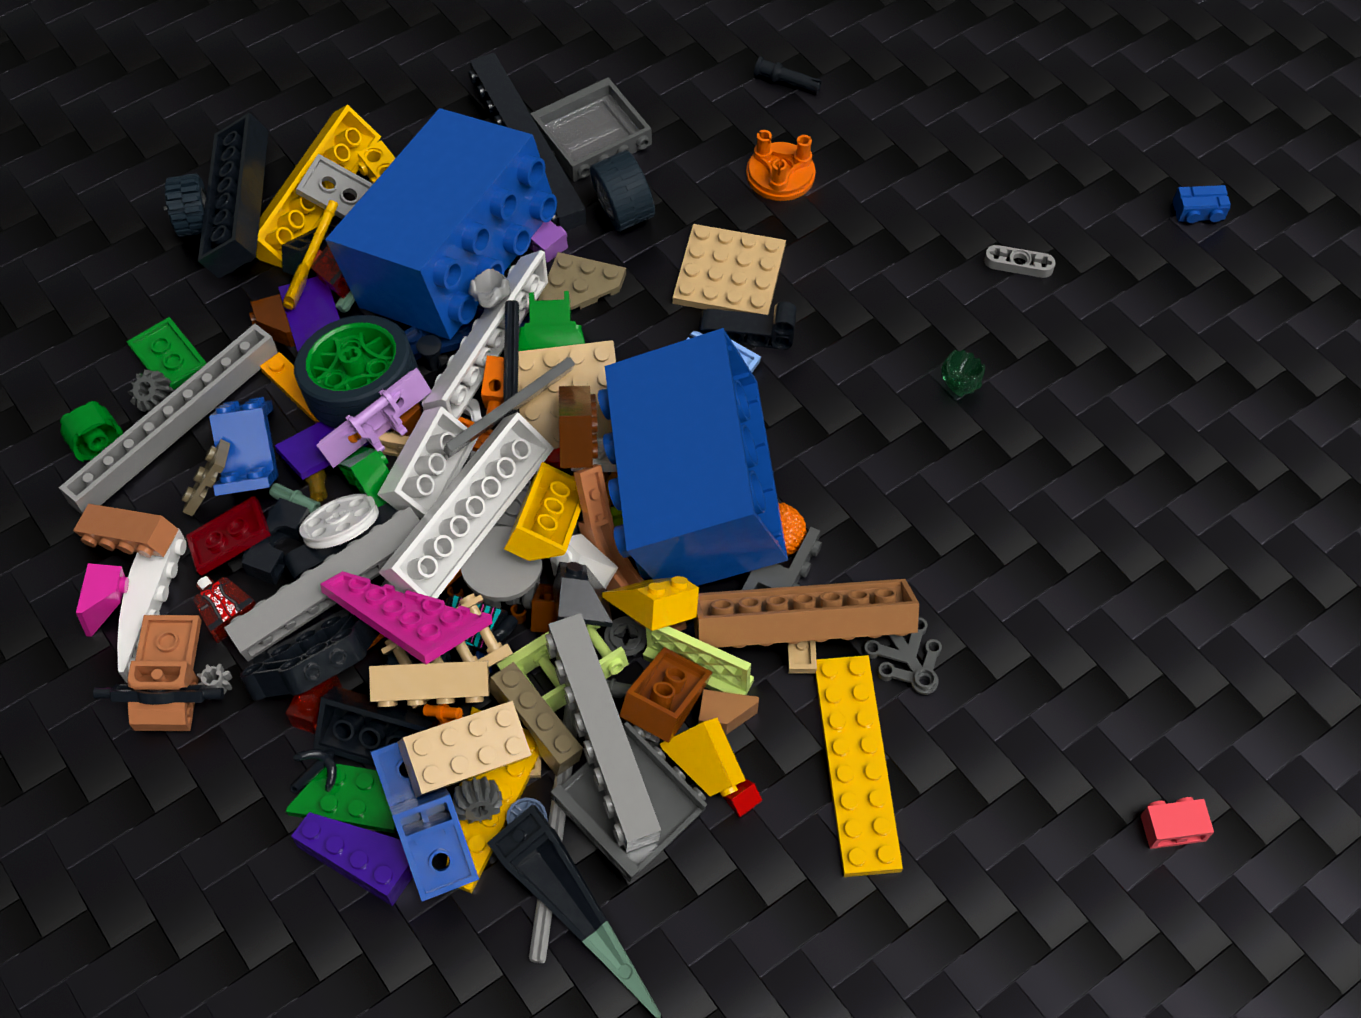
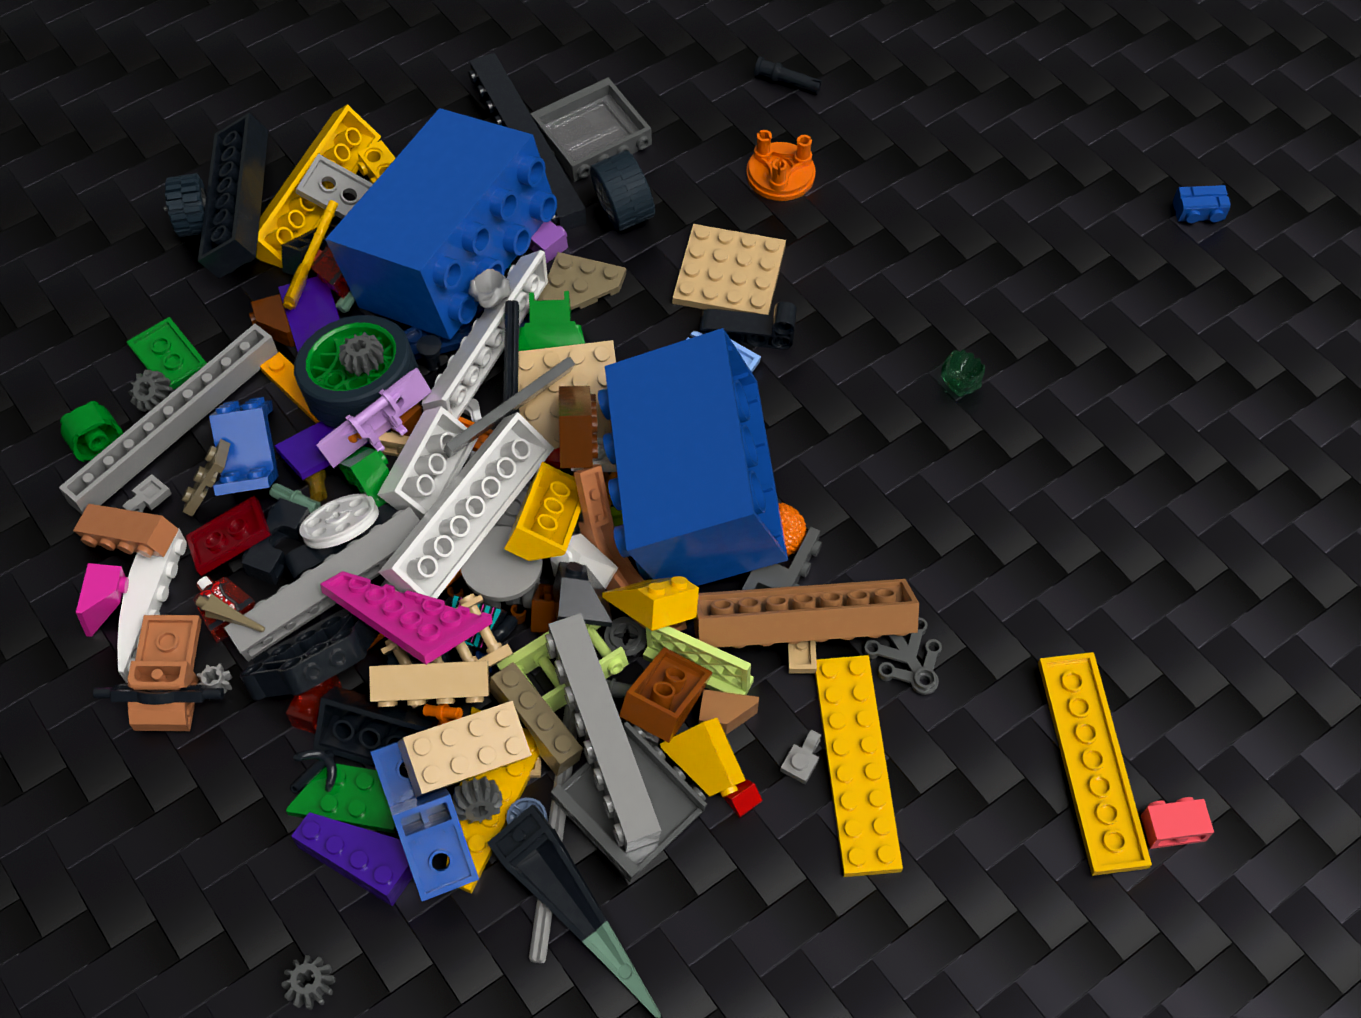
(147, 493): none -> light grey plate
(219, 610): none -> dark tan piece
(308, 971): none -> dark grey gear
(361, 354): none -> dark grey gear
(493, 383): orange torso -> none
(802, 761): none -> light grey plate
(1026, 269): light grey beam -> none
(1094, 764): none -> yellow plate

